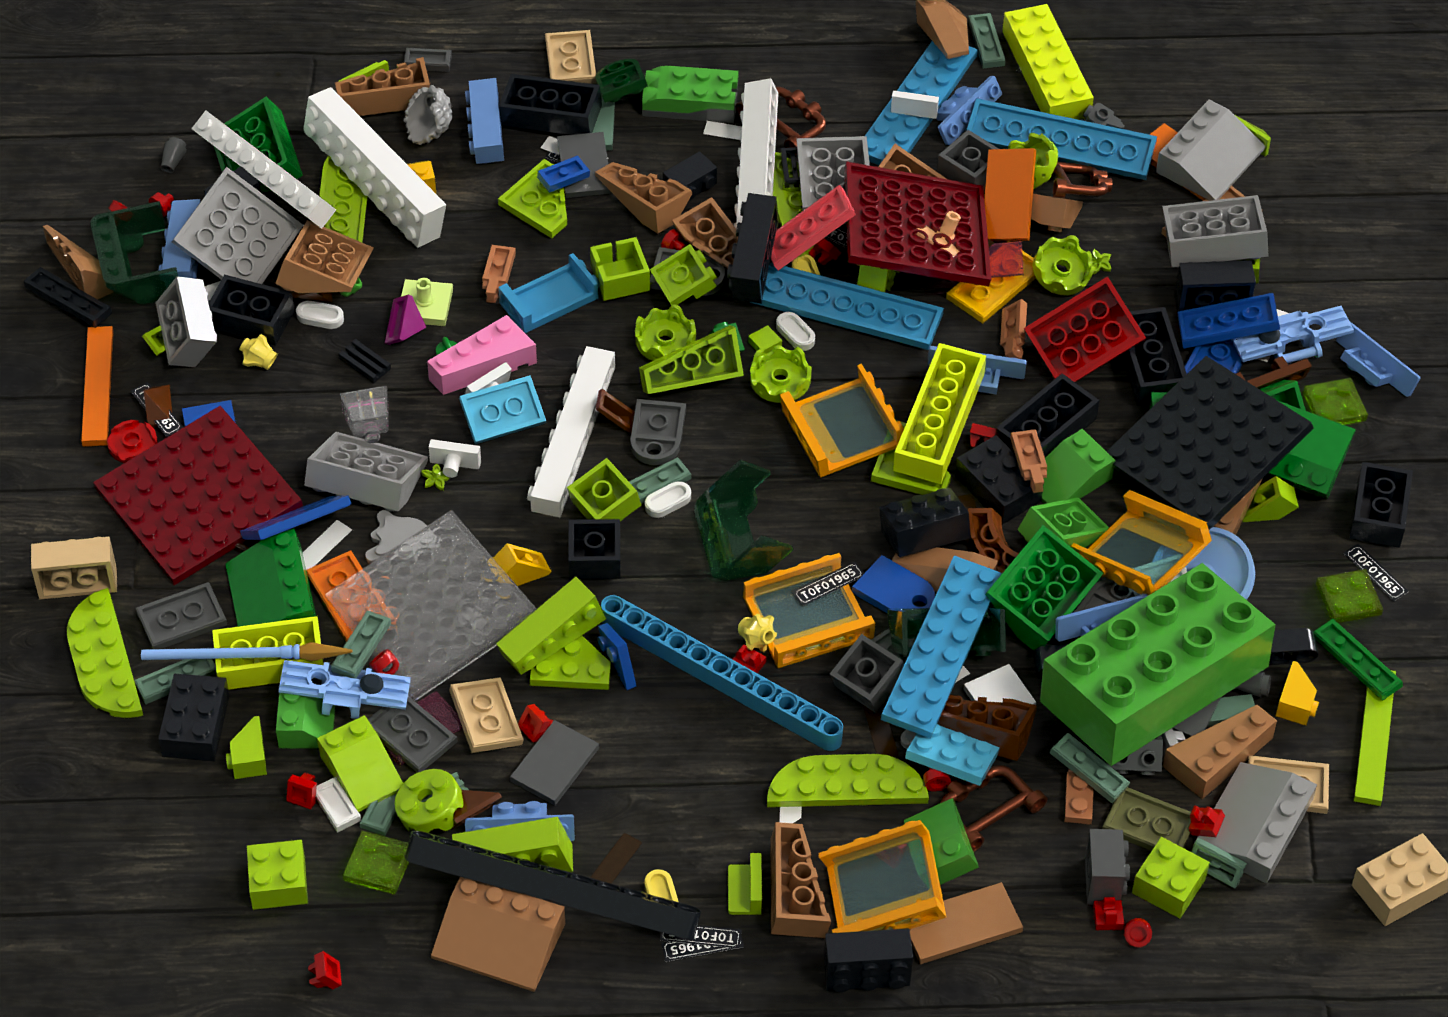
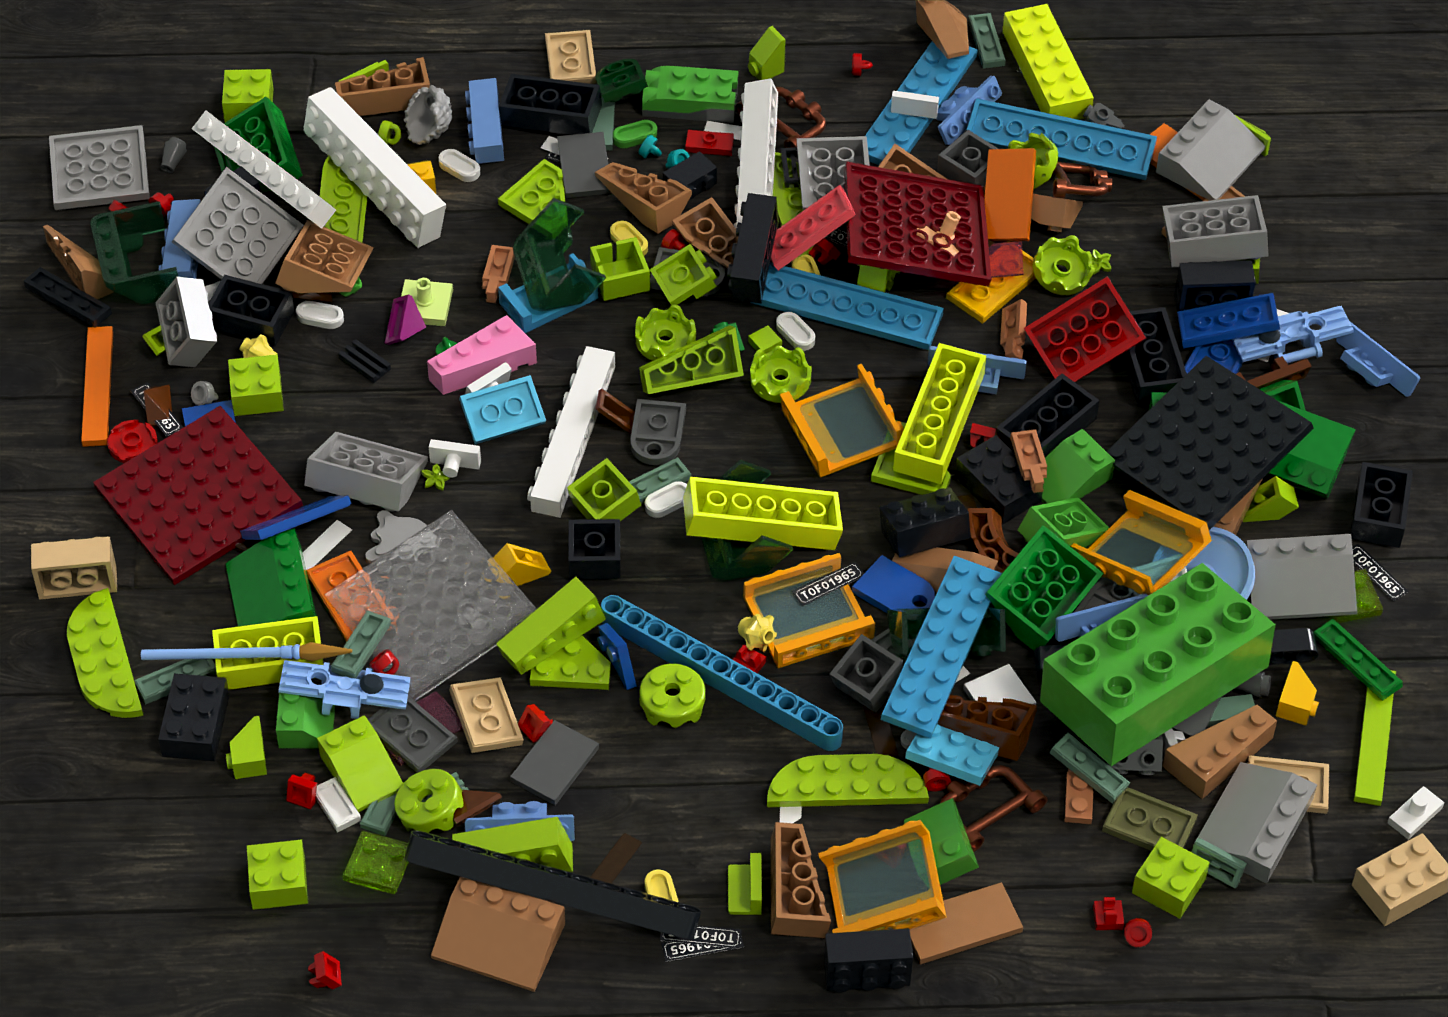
(98, 167): none -> light grey plate
(181, 616): dark grey tile -> none
(203, 393): none -> light grey tile
(244, 89): none -> lime brick
(255, 385): none -> lime brick
(367, 412): clear torso -> none
(386, 130): none -> lime tile
(434, 58): dark grey tile -> none
(459, 165): none -> white tile
(542, 260): none -> clear green windscreen
(563, 174): blue plate -> none
(624, 230): none -> light yellow tile
(634, 133): none -> bright green tile
(648, 147): none -> teal tile
(672, 709): none -> lime plate
(676, 157): none -> teal tile
(709, 142): none -> red plate
(751, 510): none -> neon yellow brick
(768, 55): none -> lime slope
(858, 64): none -> red tile
(1106, 865): dark grey brick -> none
(1205, 821): red tile -> none
(1304, 576): none -> light grey slope
(1336, 401): clear neon green plate -> none
(1415, 812): none -> white tile

